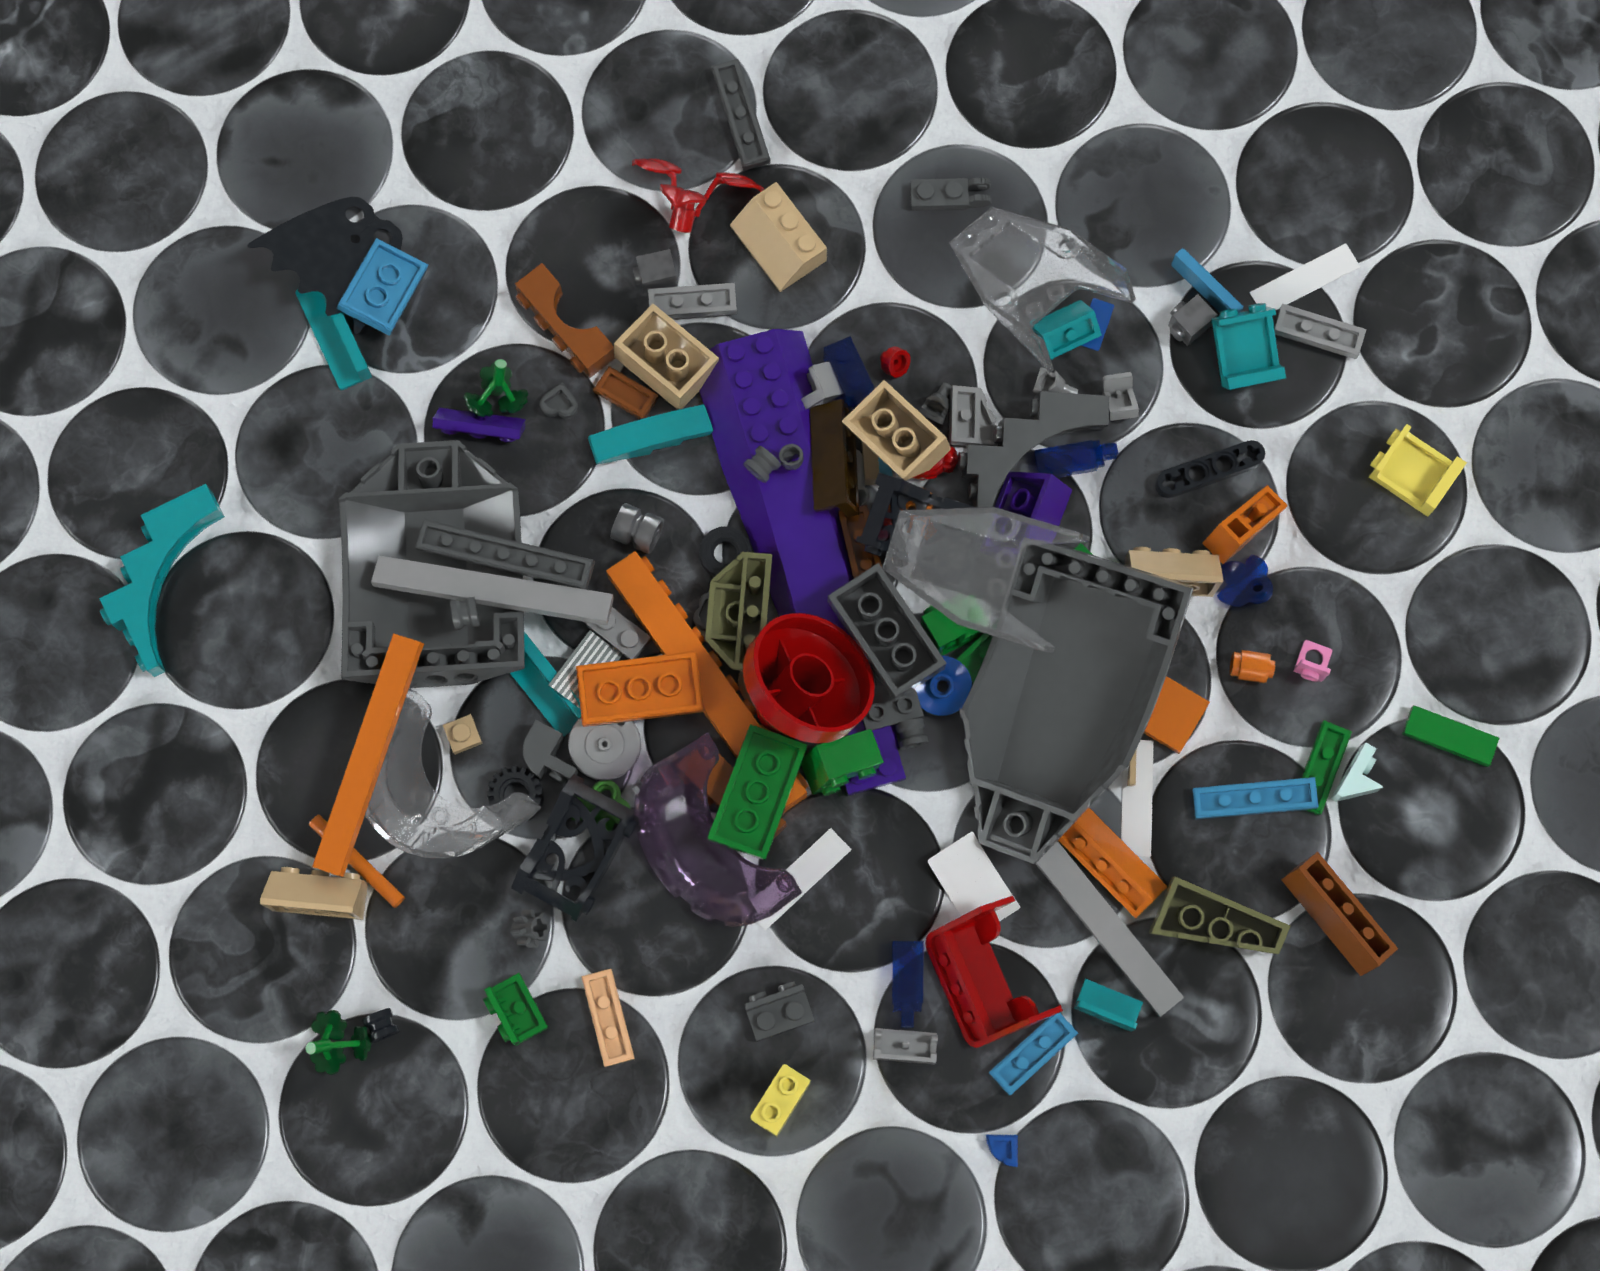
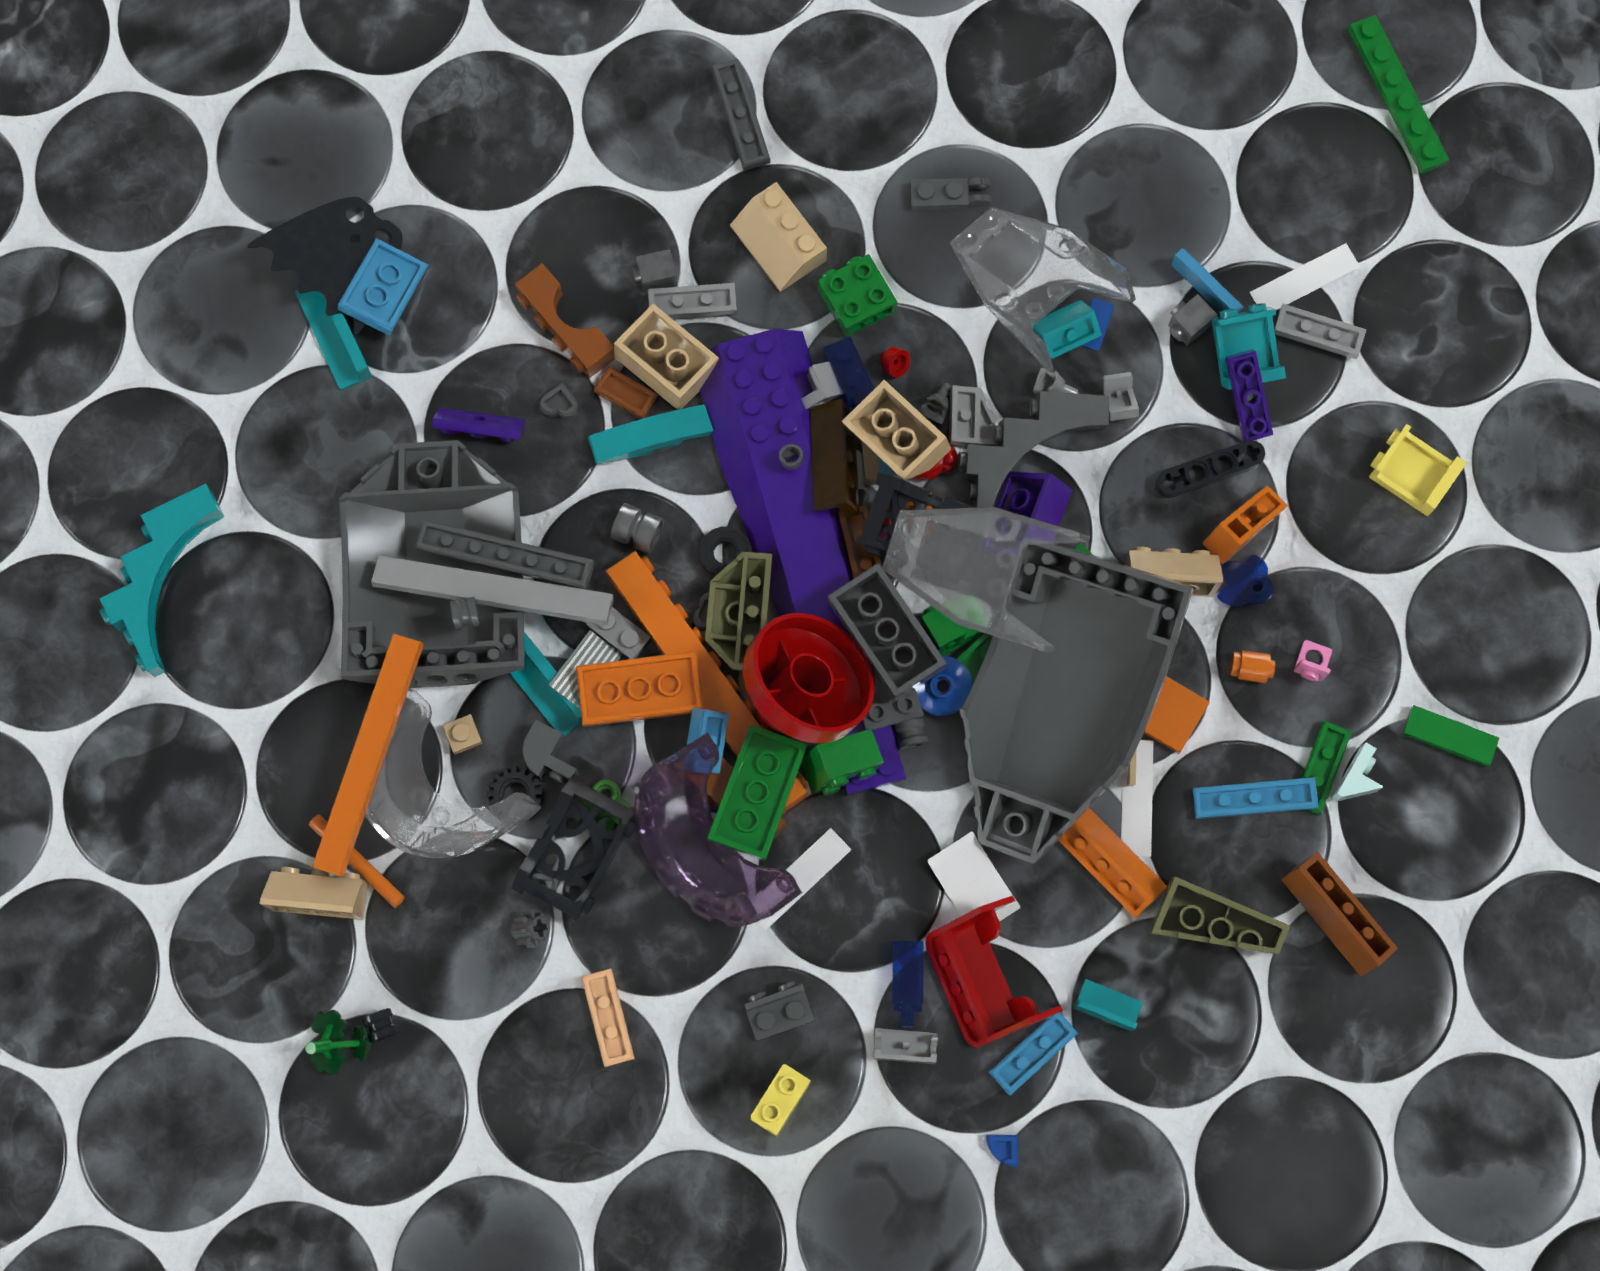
(495, 382): dark green plant -> none
(515, 1009): green bracket -> none
(604, 750): light grey wheel -> none
(684, 200): red plant -> none
(712, 722): none -> dark azure slope
(762, 464): dark grey wheel -> none
(857, 295): none -> green brick
(1074, 458): clear blue hinge -> none
(1109, 930): light grey tile -> none
(1246, 379): none -> dark purple tile
(1398, 94): none -> green plate

